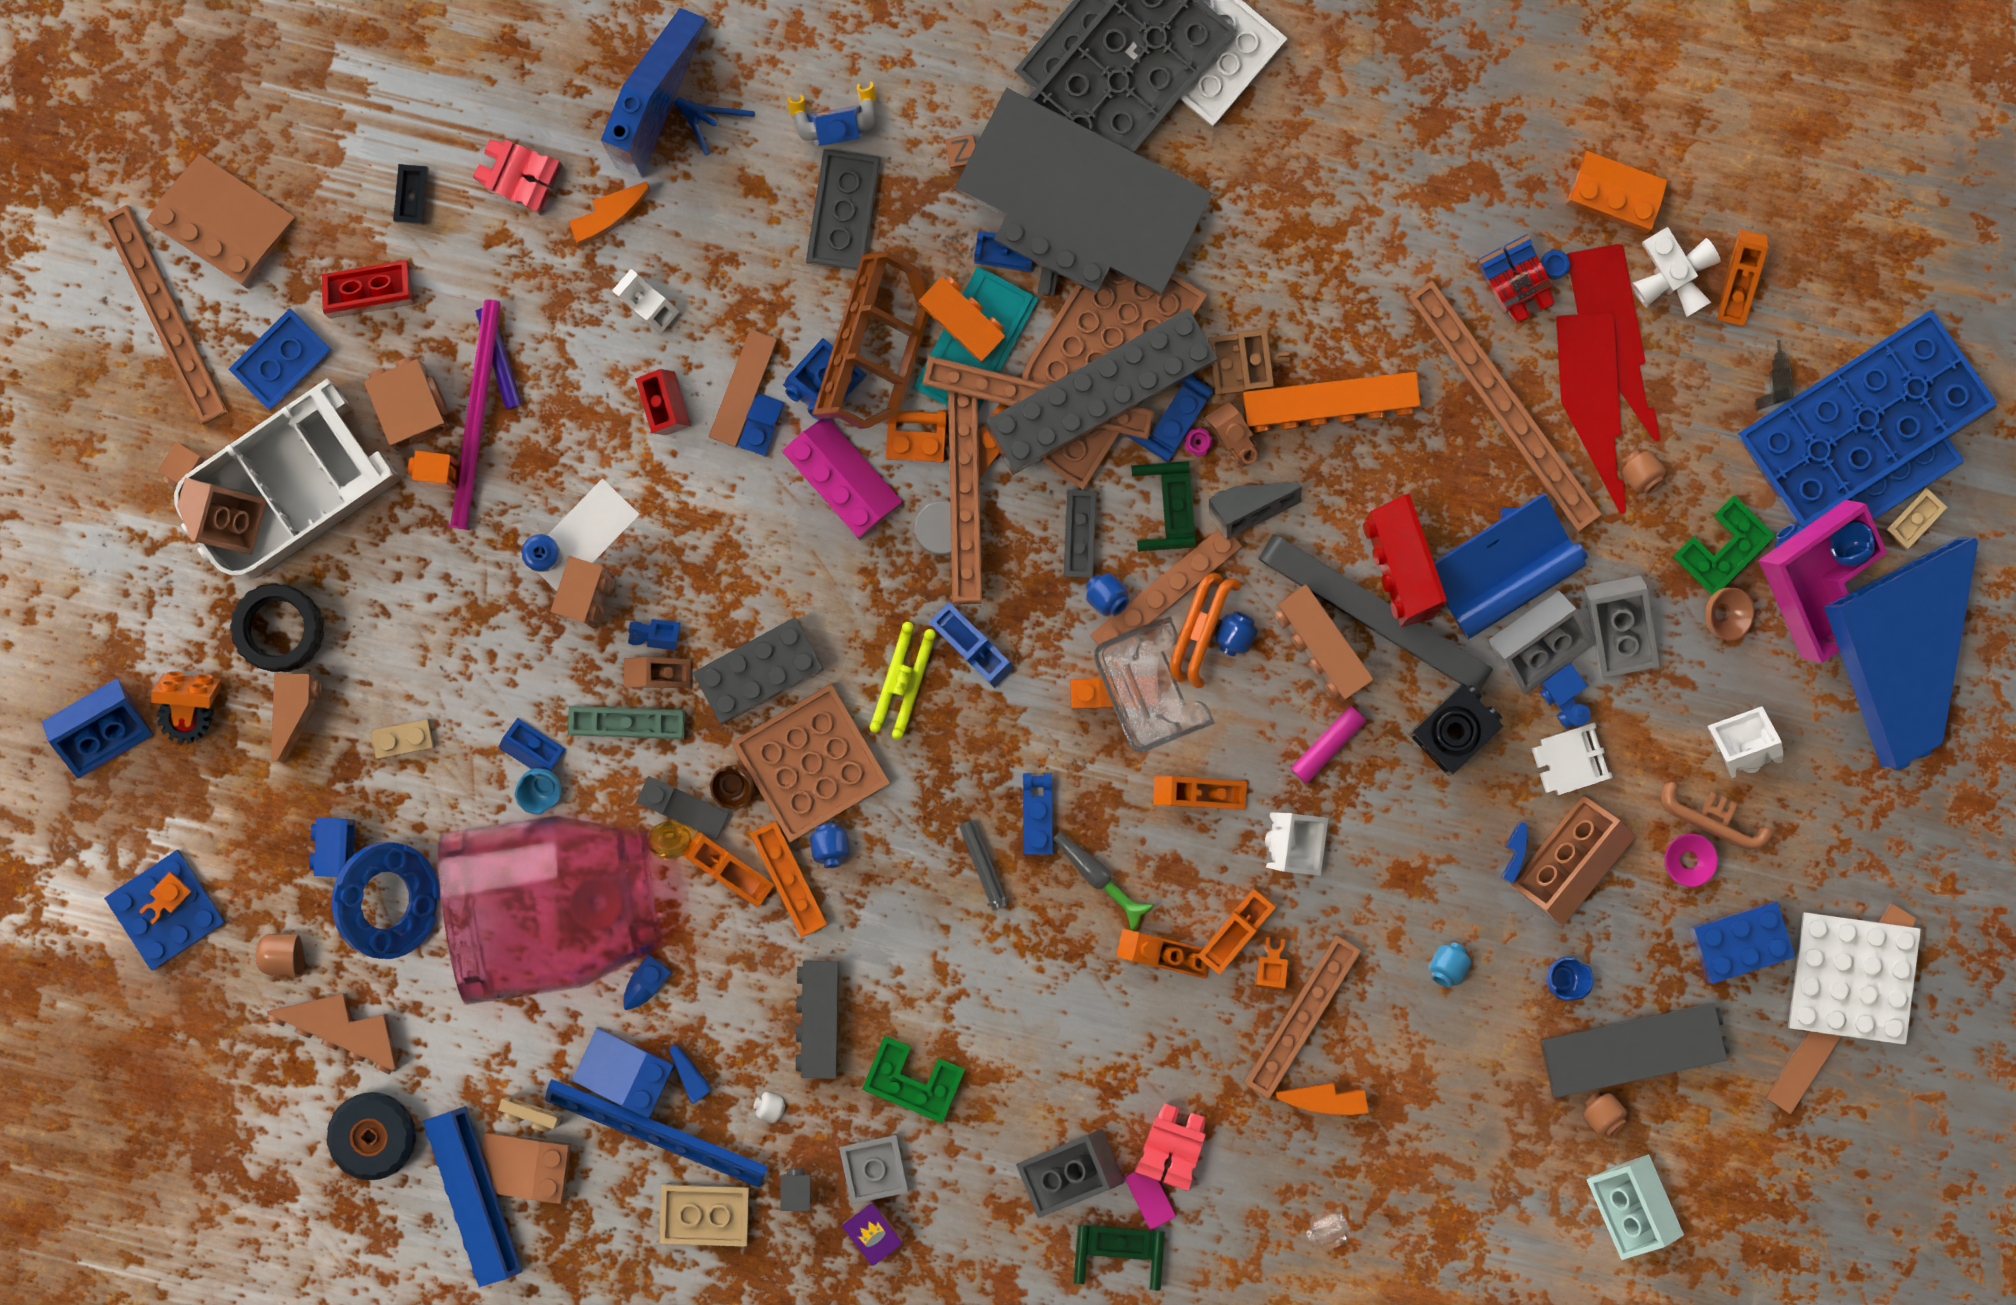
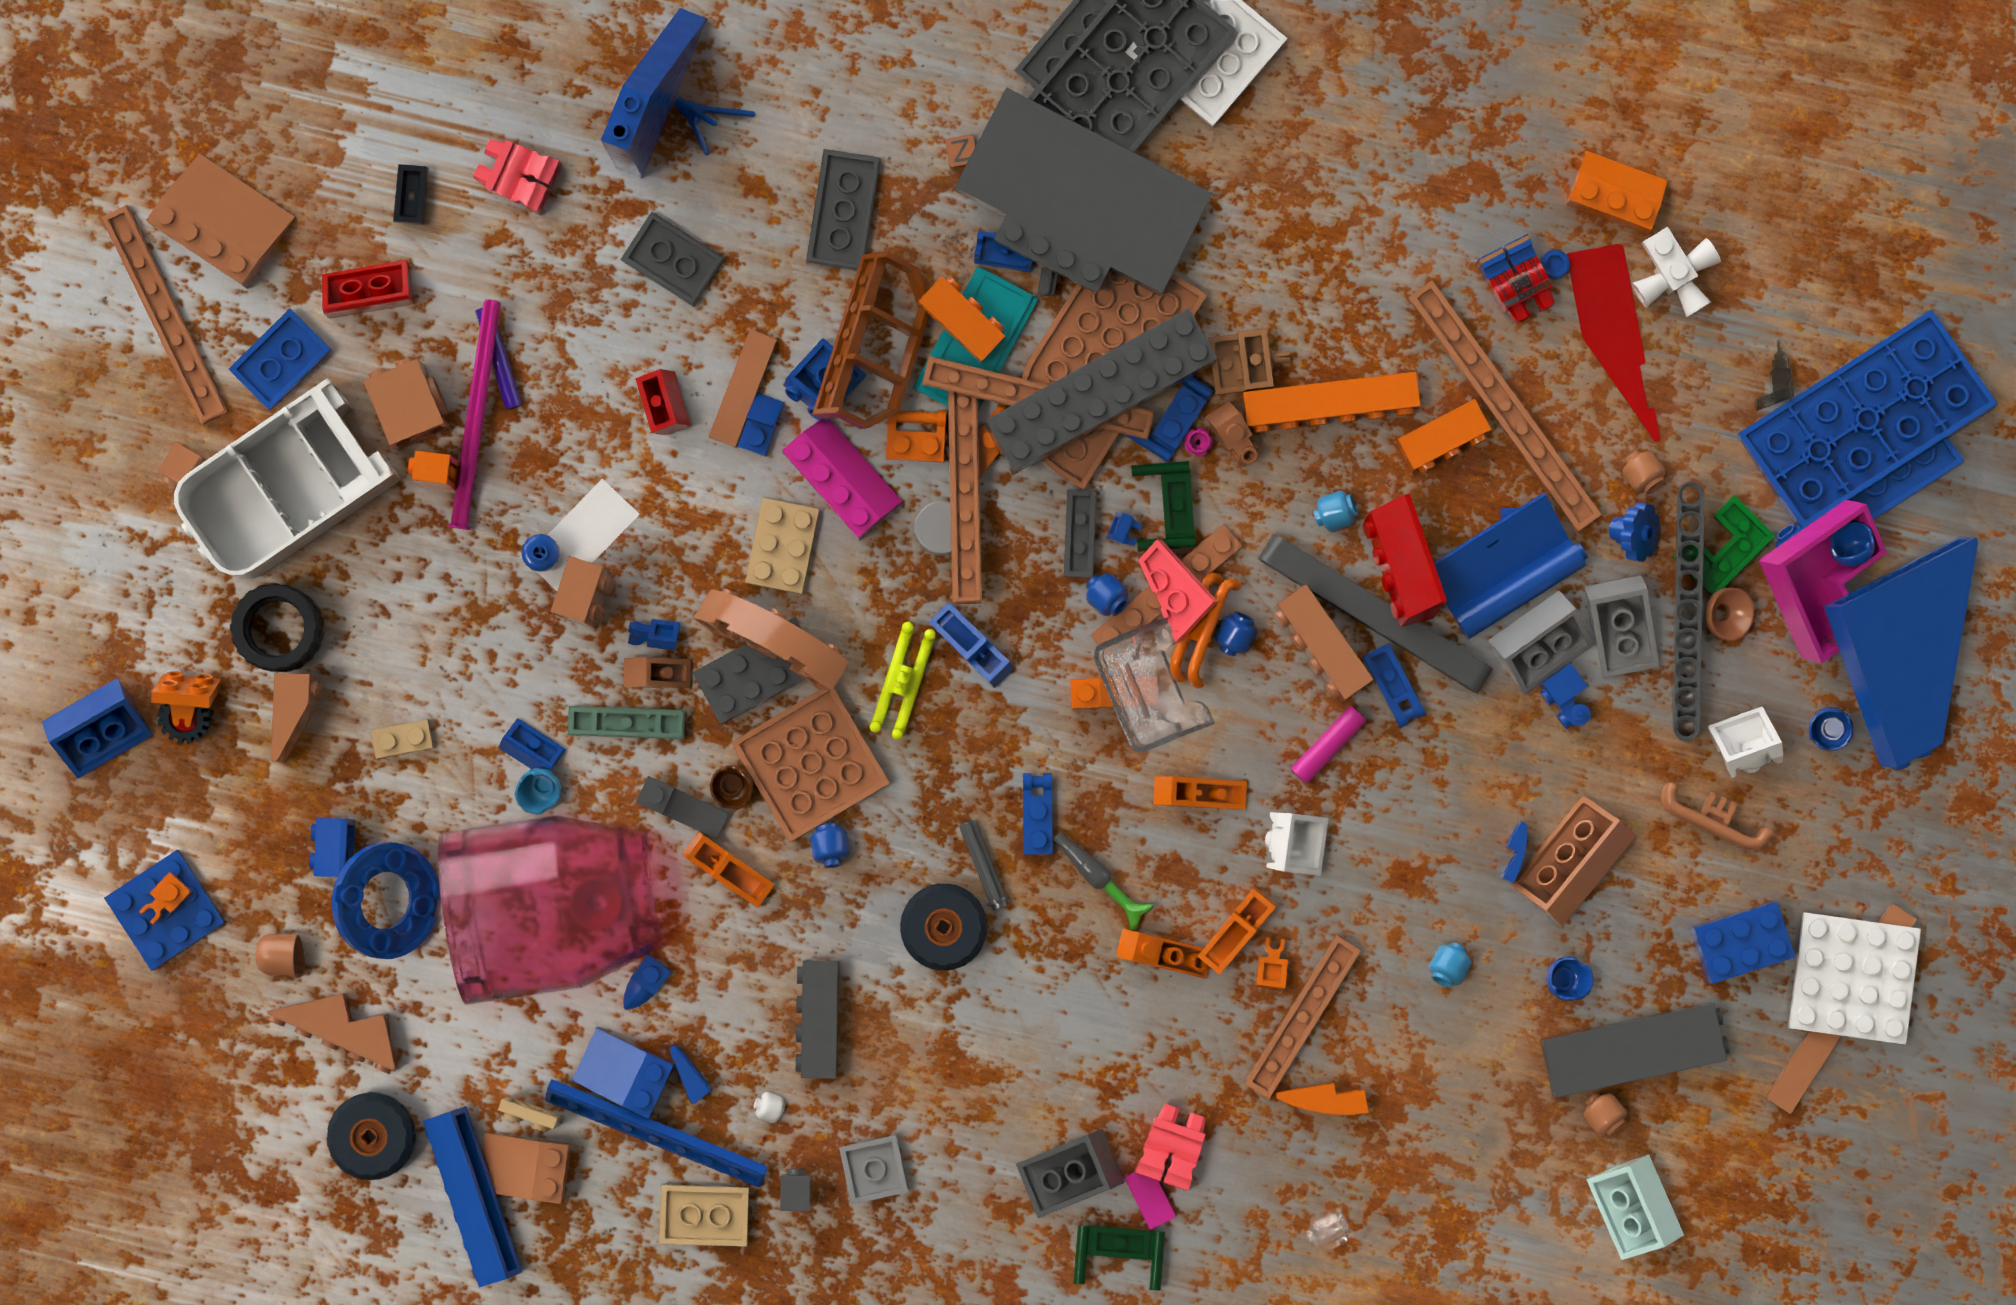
(221, 515): nougat slope -> none
(609, 213): orange slope -> none
(645, 301): white brick -> none
(669, 840): clear yellow plate -> none
(672, 259): none -> dark grey tile
(773, 636): none -> nougat brick
(782, 546): none -> tan plate
(788, 879): orange plate -> none
(835, 124): torso -> none
(872, 1233): dark purple piece -> none
(928, 1100): green plate -> none
(943, 927): none -> black wheel
(1119, 529): none -> blue tile
(1177, 589): none -> coral wing
(1250, 505): dark grey slope -> none
(1336, 511): none -> dark azure head
(1393, 684): none -> blue plate
(1444, 436): none -> orange brick
(1474, 723): black brick -> none
(1570, 760): white plate -> none
(1591, 390): red sticker -> none
(1636, 531): none -> blue plant
(1691, 625): none -> dark grey beam
(1705, 865): dark pink piece -> none
(1742, 277): orange slope -> none
(1830, 729): none -> blue hair
(1916, 518): tan plate -> none

